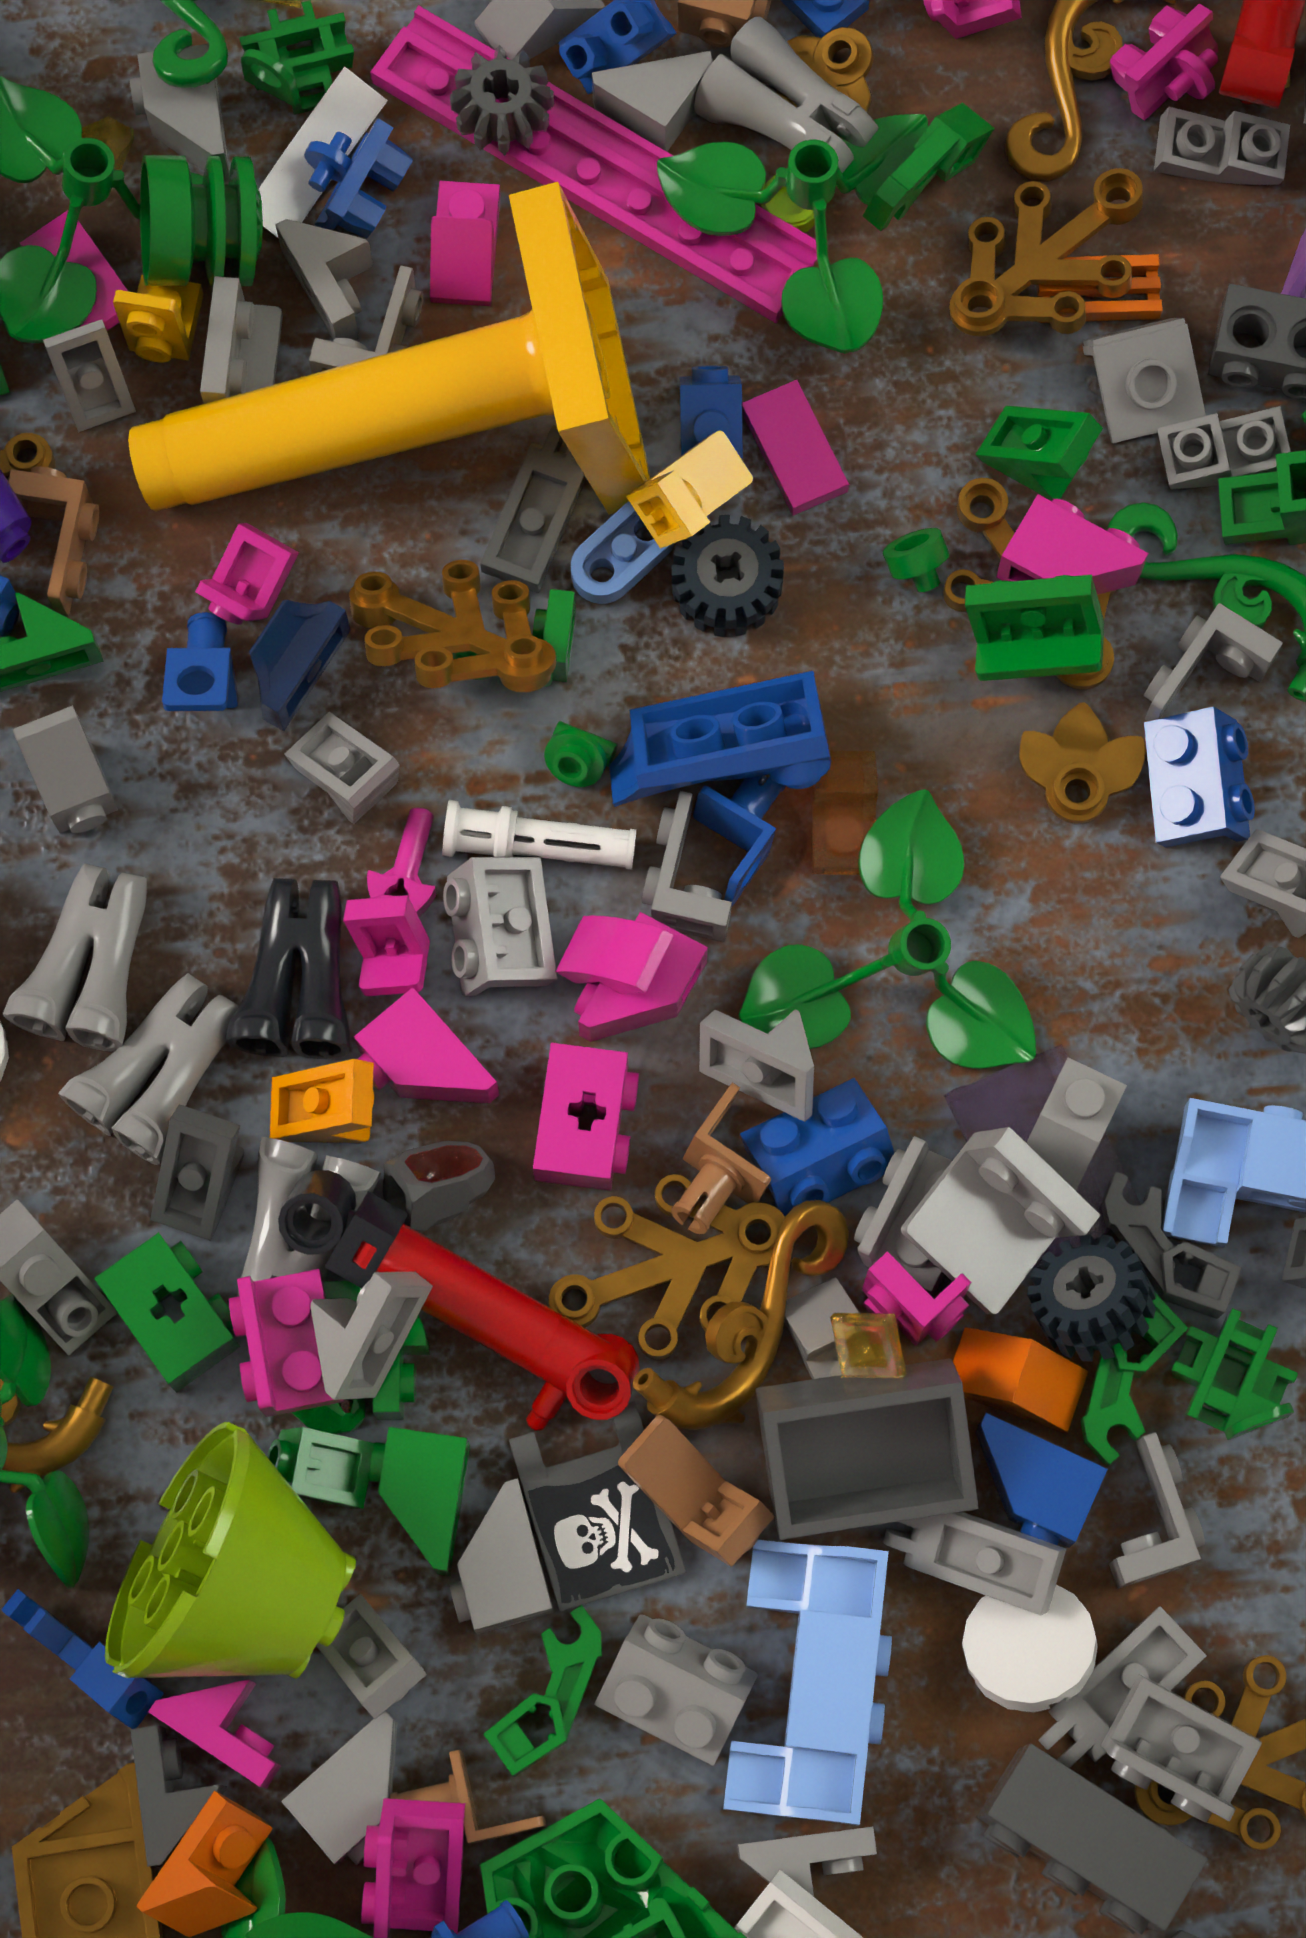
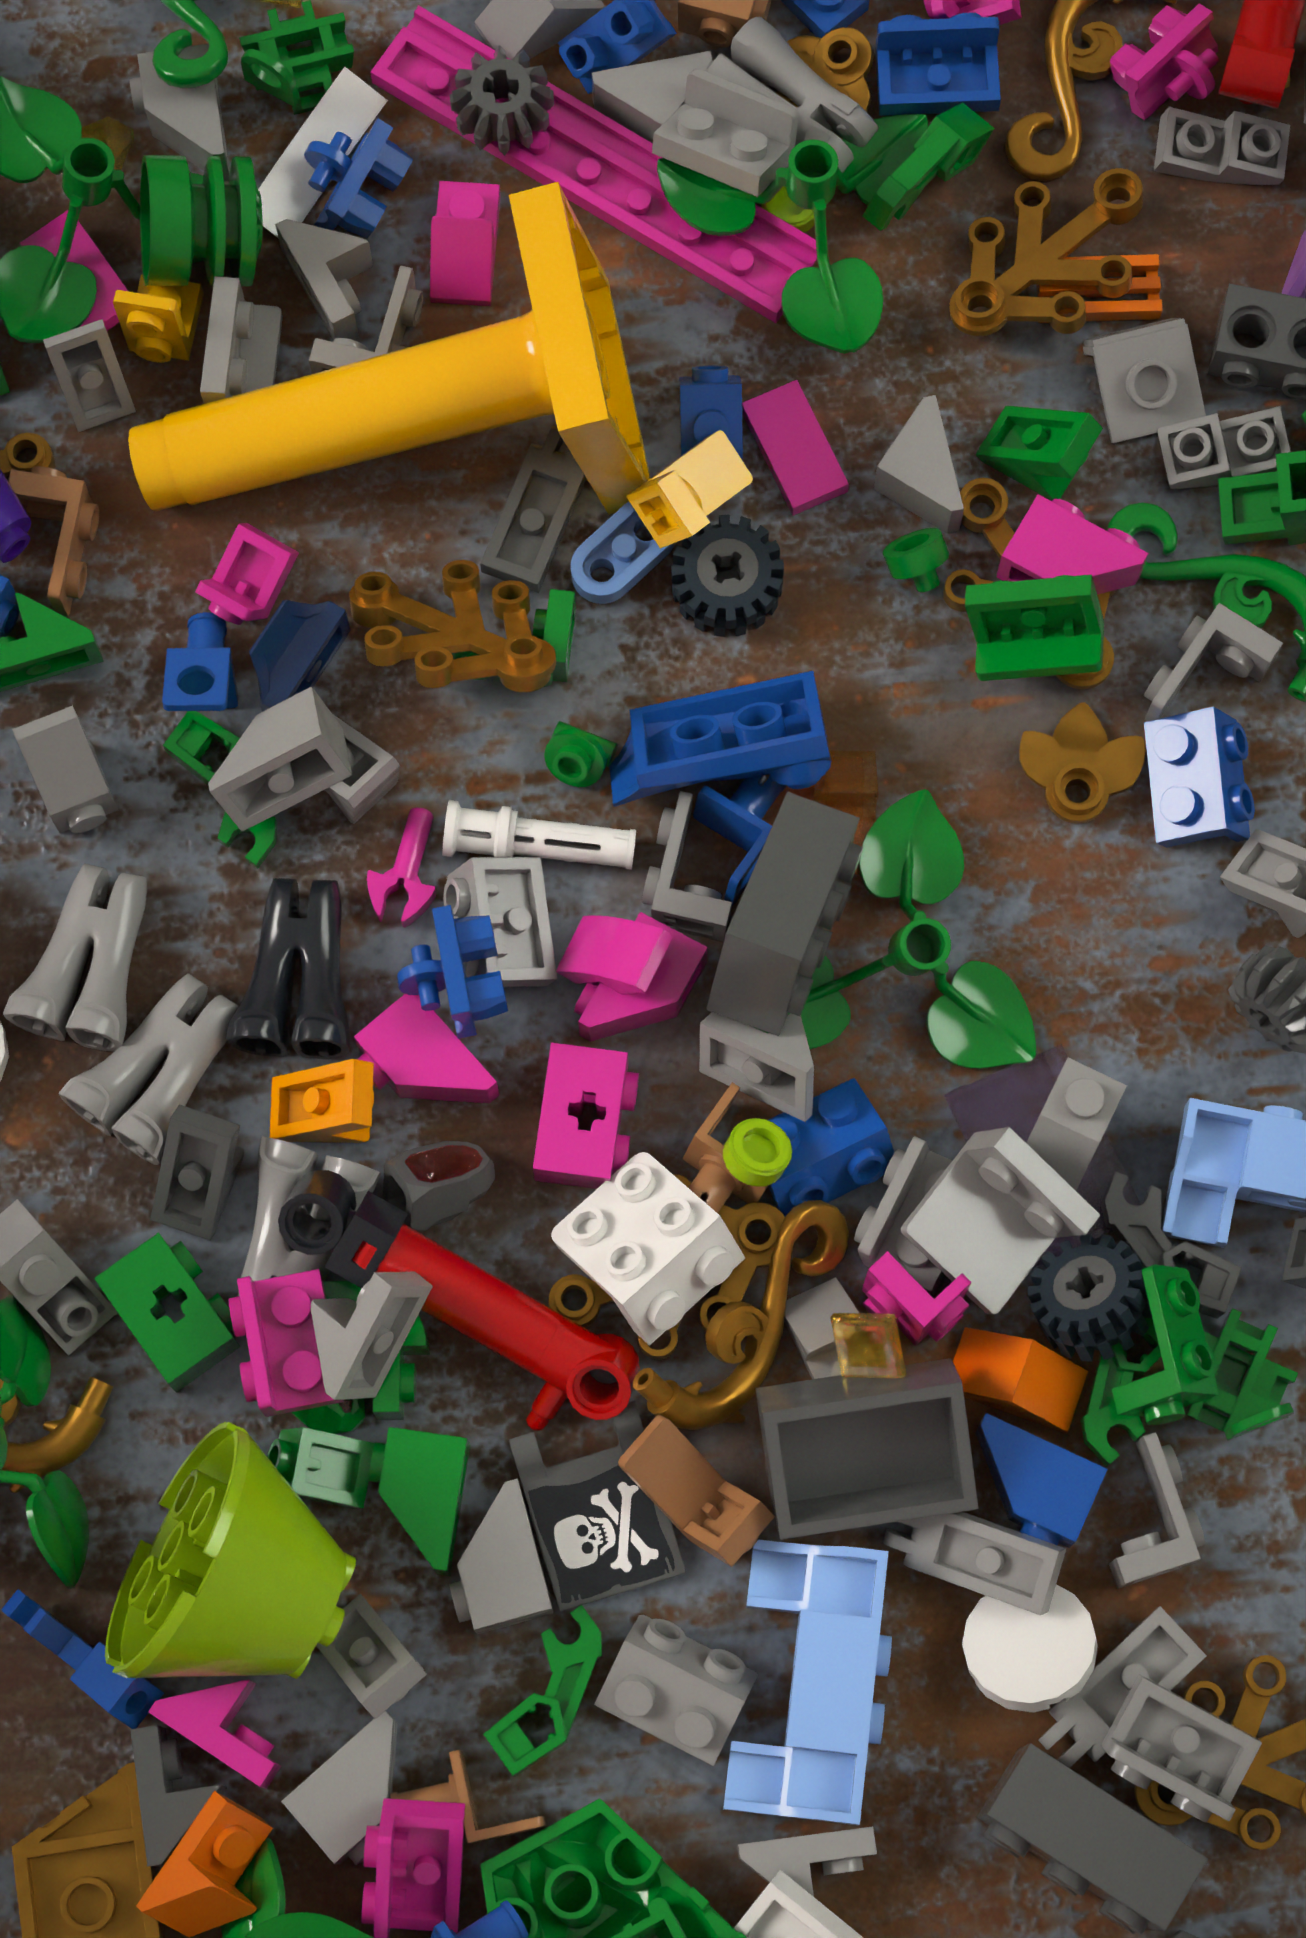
(187, 747): none -> green piece
(281, 760): none -> light grey slope
(390, 943): dark pink bracket -> none
(468, 997): none -> blue hips
(649, 1245): none -> white bracket
(728, 133): none -> light grey bracket
(757, 1152): none -> lime tile
(782, 914): none -> dark grey piece
(920, 470): none -> light grey slope
(937, 64): none -> blue bracket
(1183, 1349): none -> green bracket

